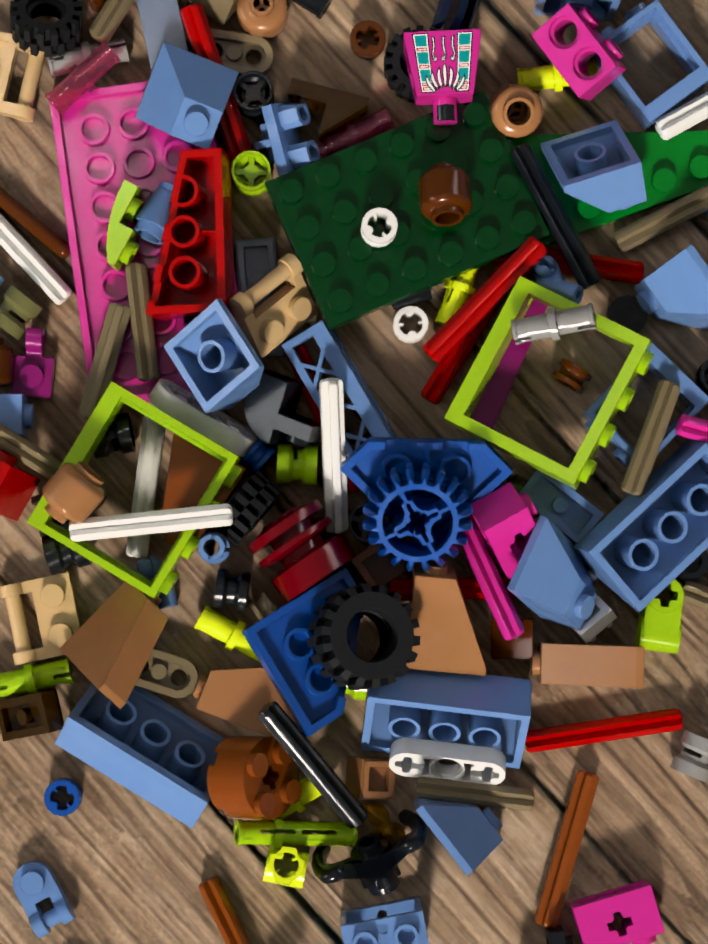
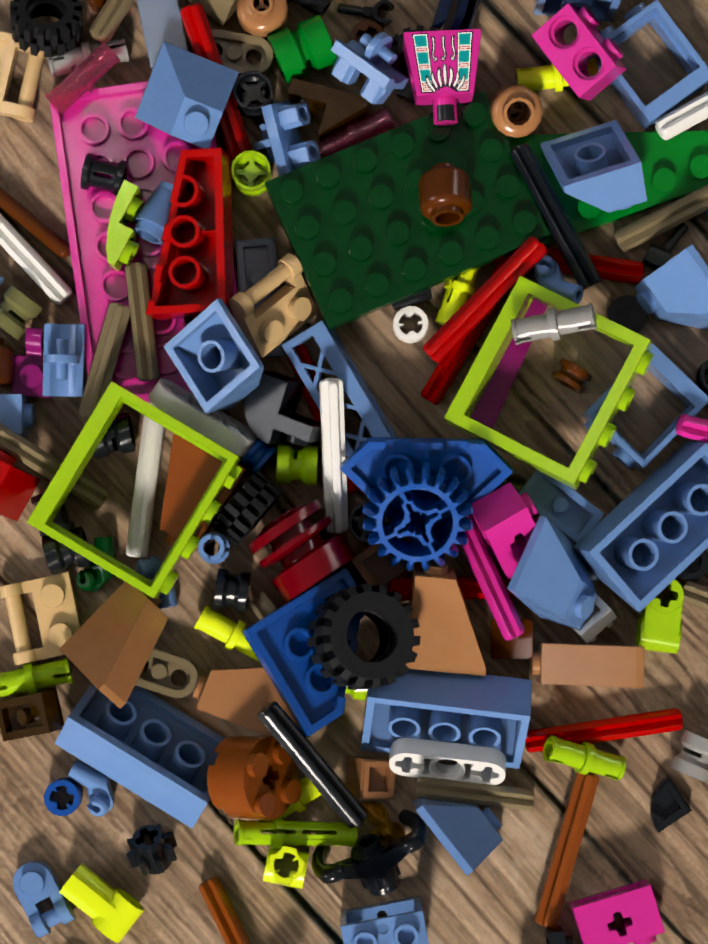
(64, 360): none -> medium blue hips
(73, 492): medium nougat head -> none
(90, 178): none -> black bush
(94, 576): none -> dark green arm
(97, 785): none -> medium blue arm
(111, 909): none -> neon yellow piece
(151, 849): none -> black gear
(152, 522): white axle -> none
(302, 48): none -> green wheel
(368, 12): none -> black hand
(371, 62): none -> medium blue hips
(391, 224): white bush -> none
(584, 758): none -> lime pin
(650, 438): dark tan axle -> none
(658, 256): none -> pearl dark grey hand
(667, 805): none -> black tile

